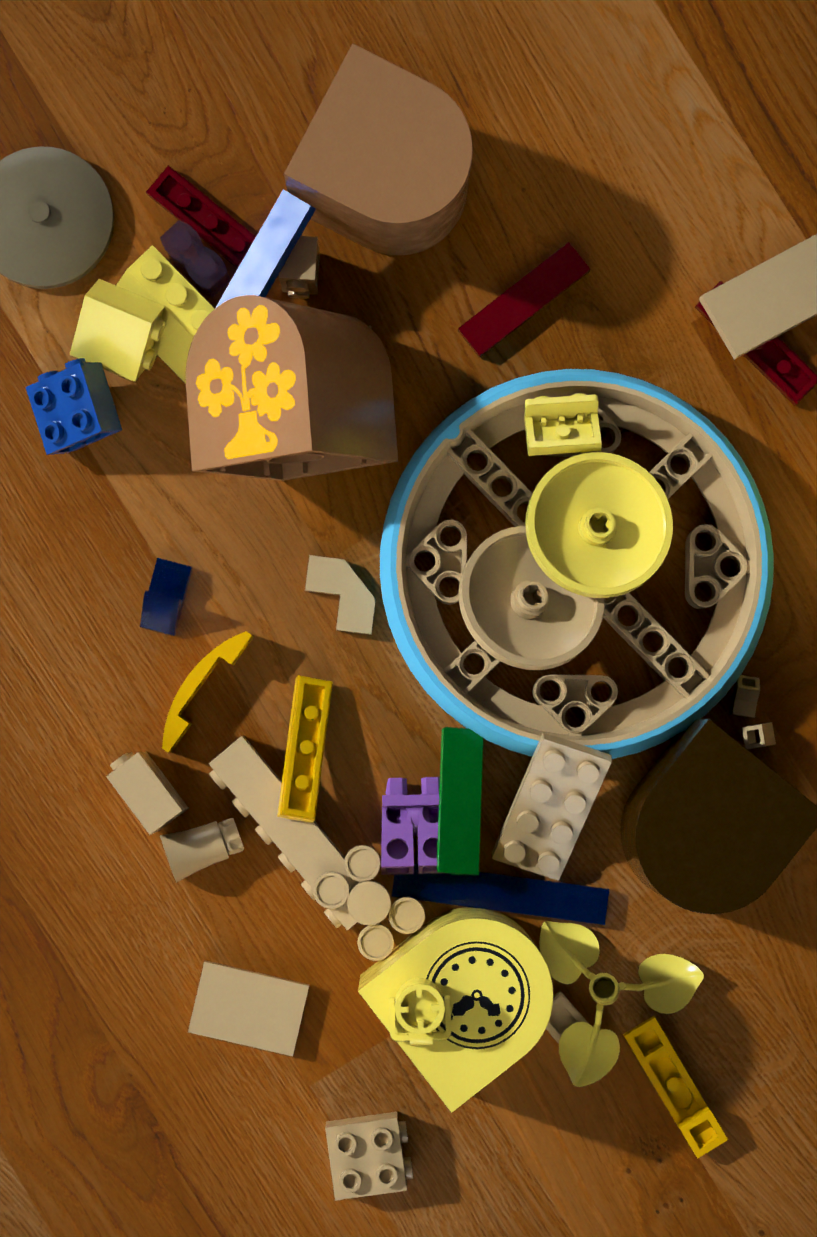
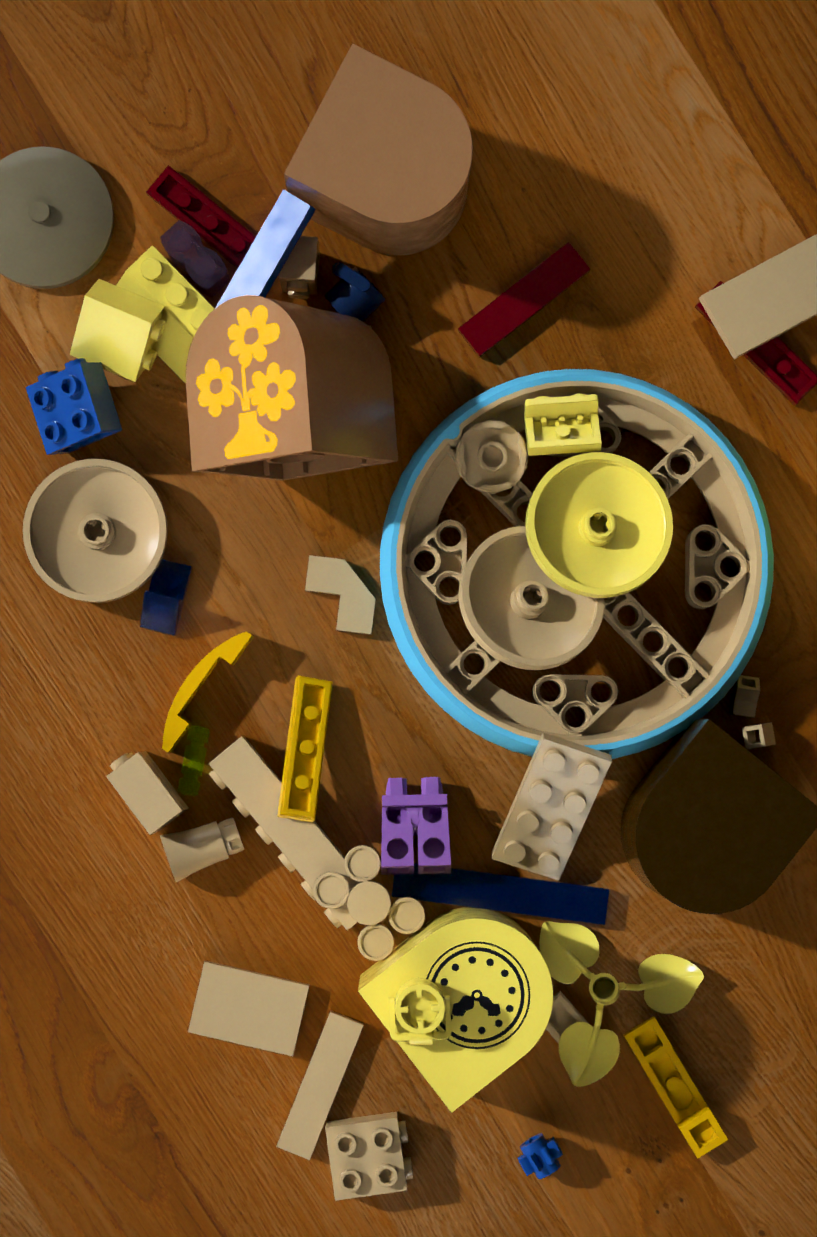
(95, 530): none -> tan dish
(193, 760): none -> clear neon green axle
(320, 1085): none -> tan tile
(353, 293): none -> dark blue piece
(459, 802): green panel -> none
(491, 456): none -> tan tile
(540, 1156): none -> blue gear

